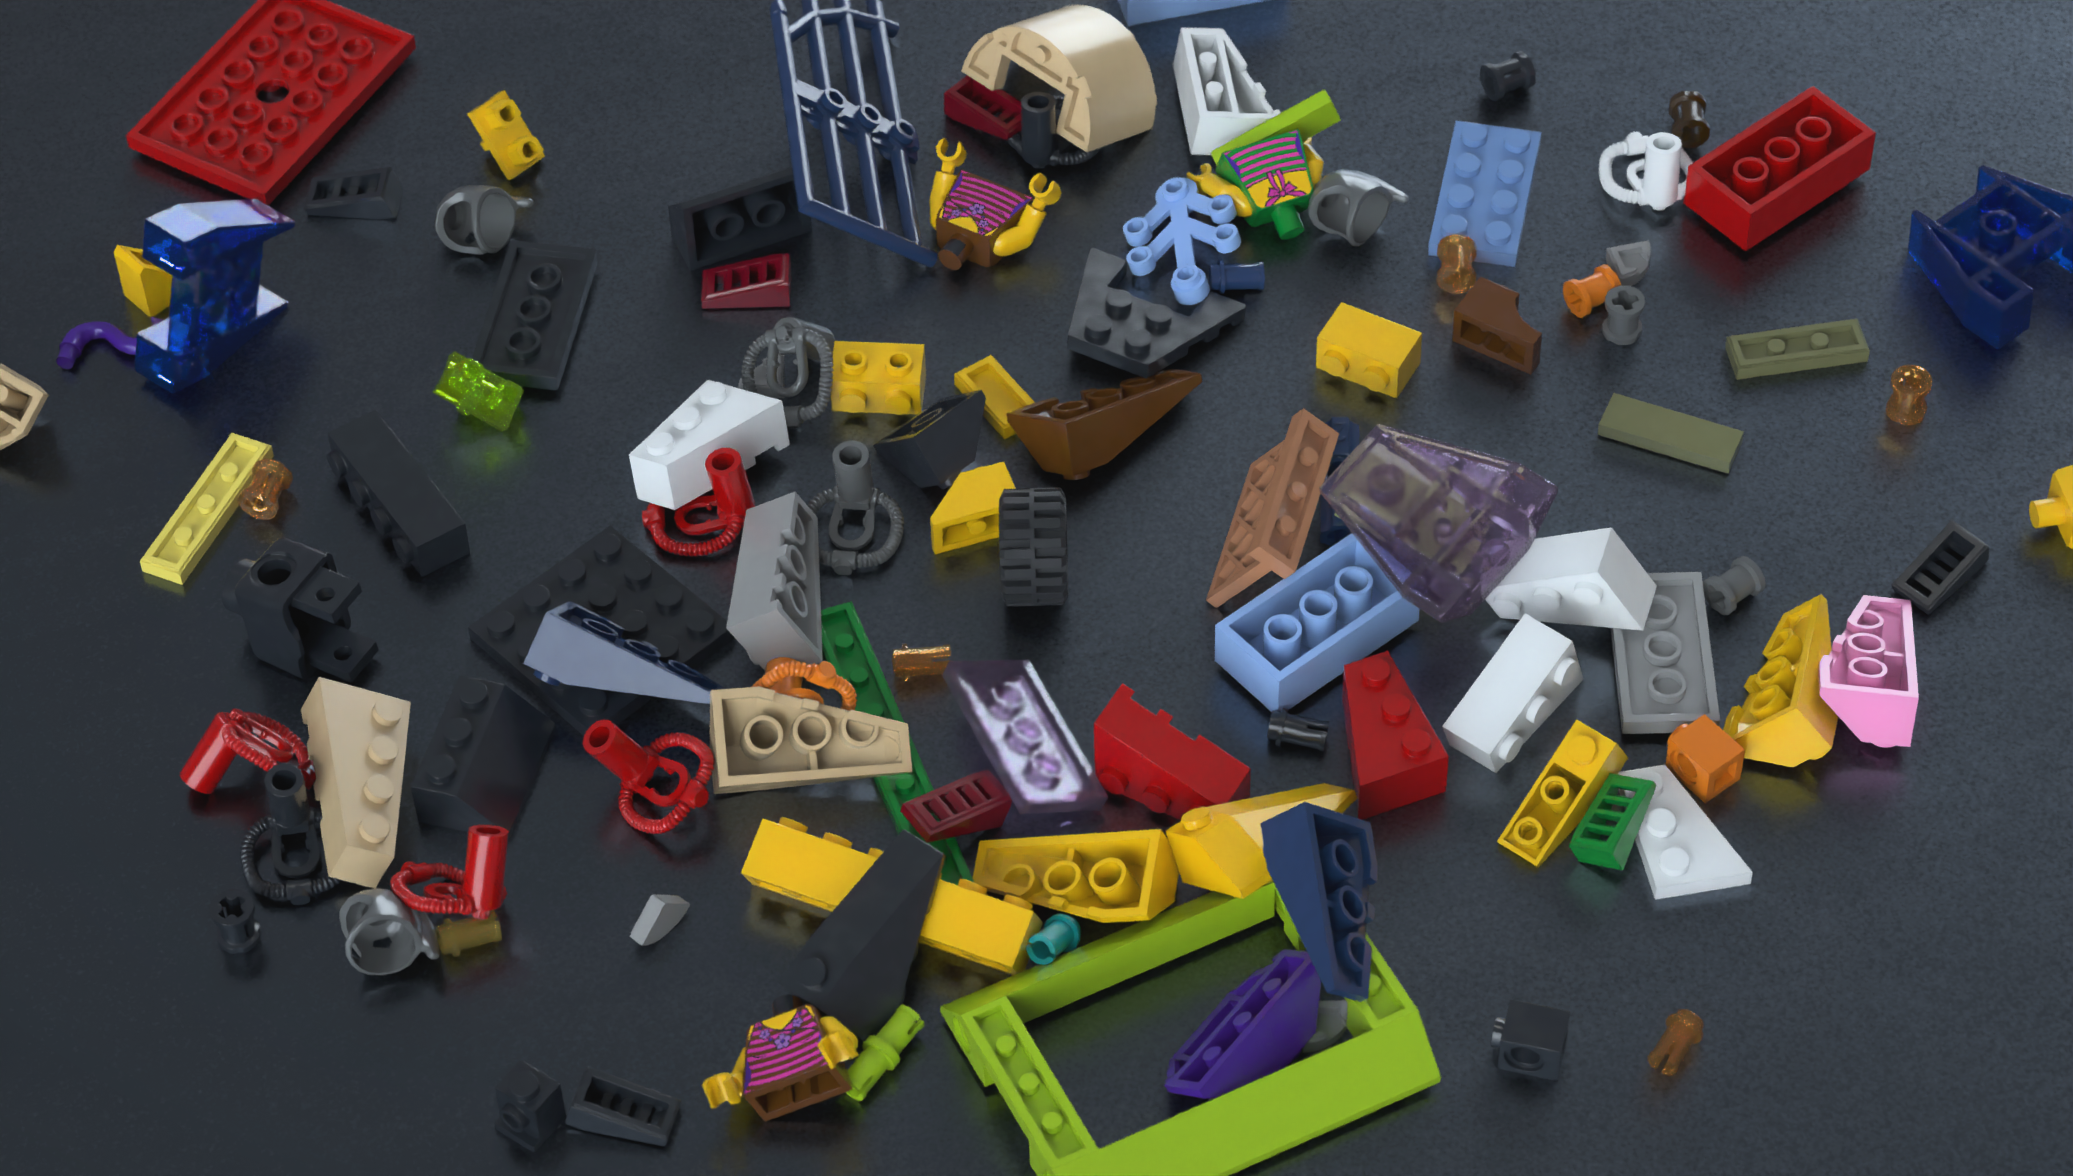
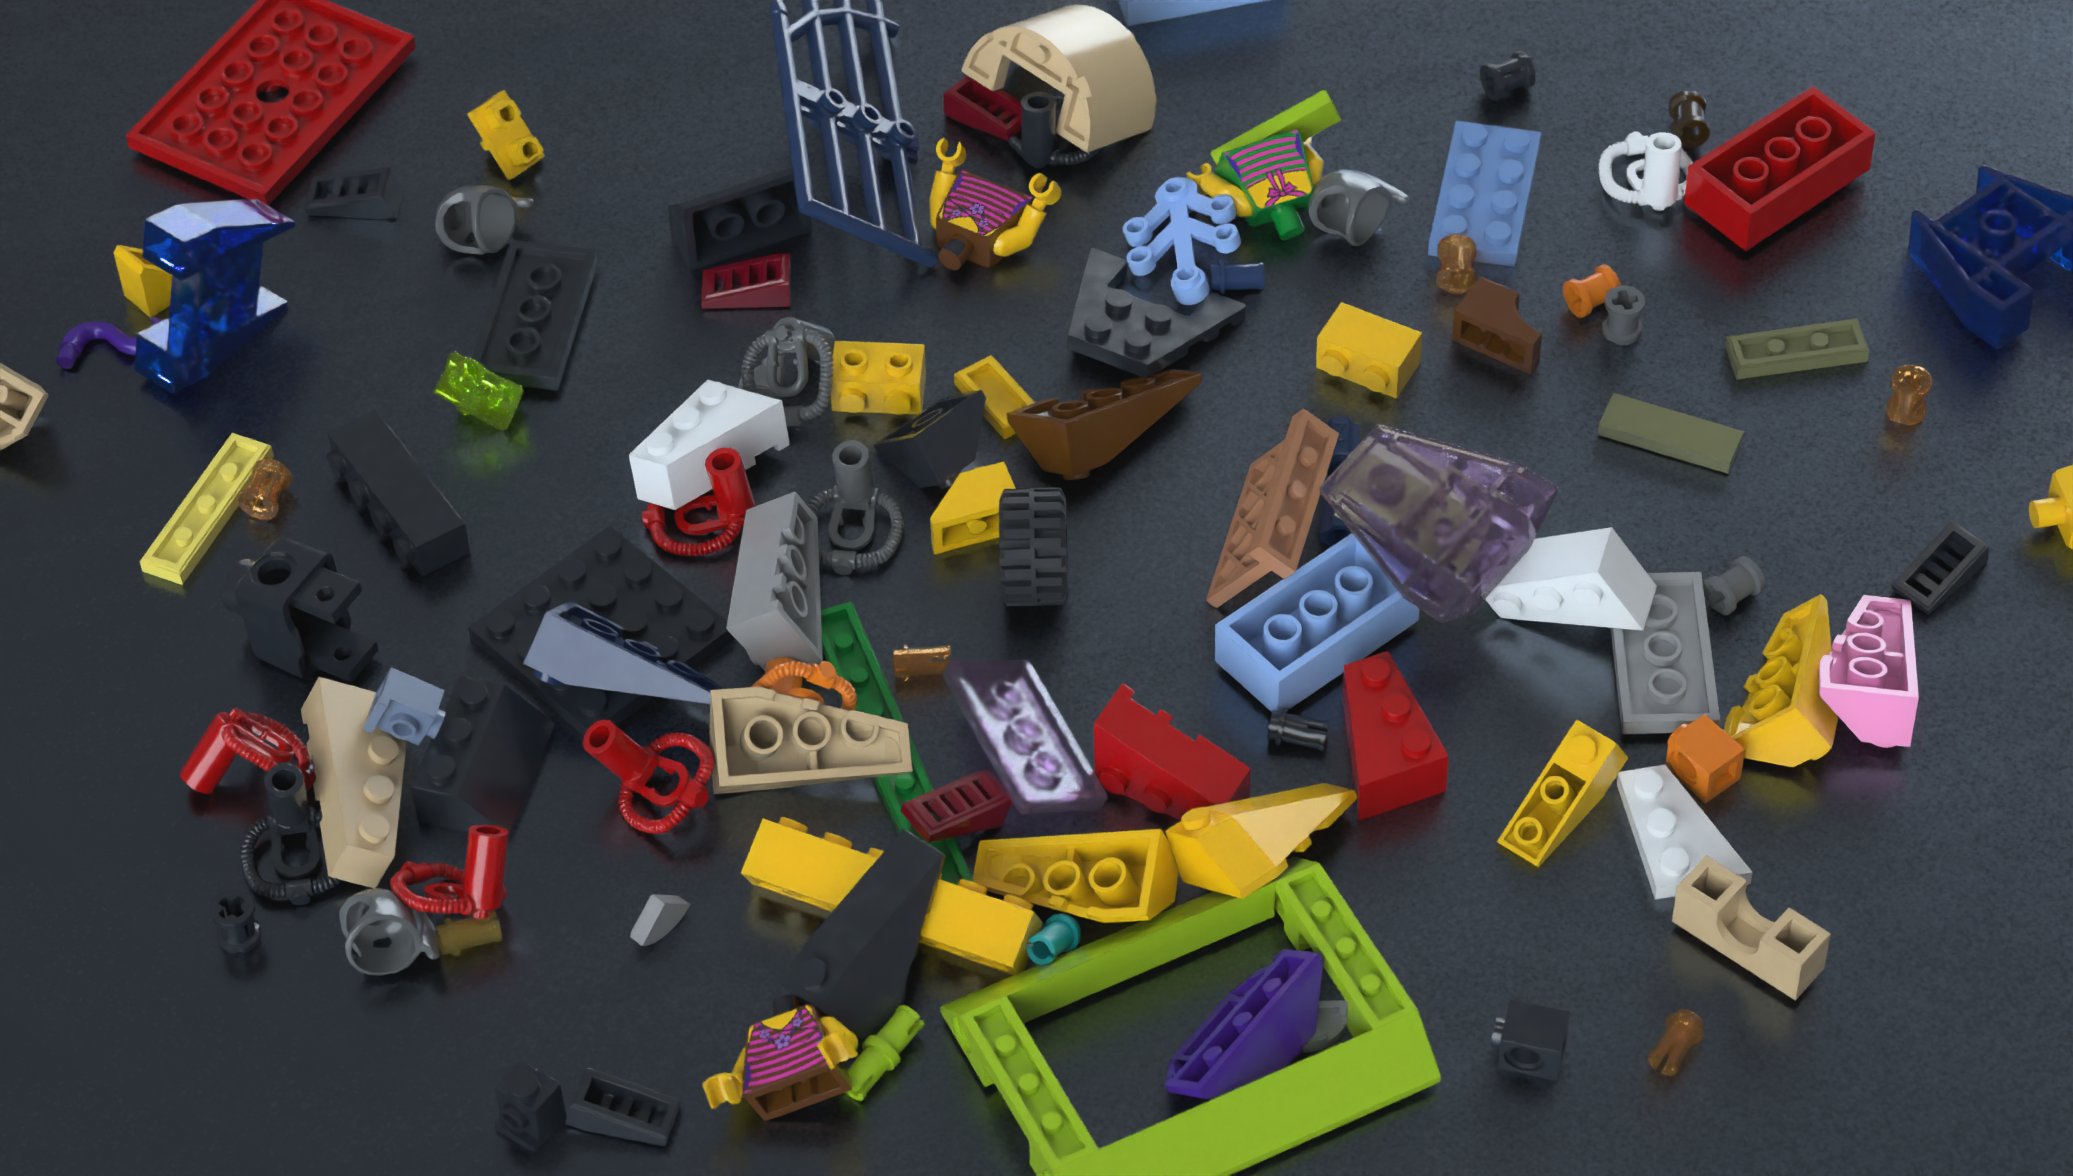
(406, 708): none -> sand blue brick
(1216, 90): white wedge -> none
(1324, 877): dark blue wedge -> none
(1514, 694): white wedge -> none
(1616, 850): green slope -> none
(1629, 261): light grey tile -> none
(1716, 910): none -> tan arch

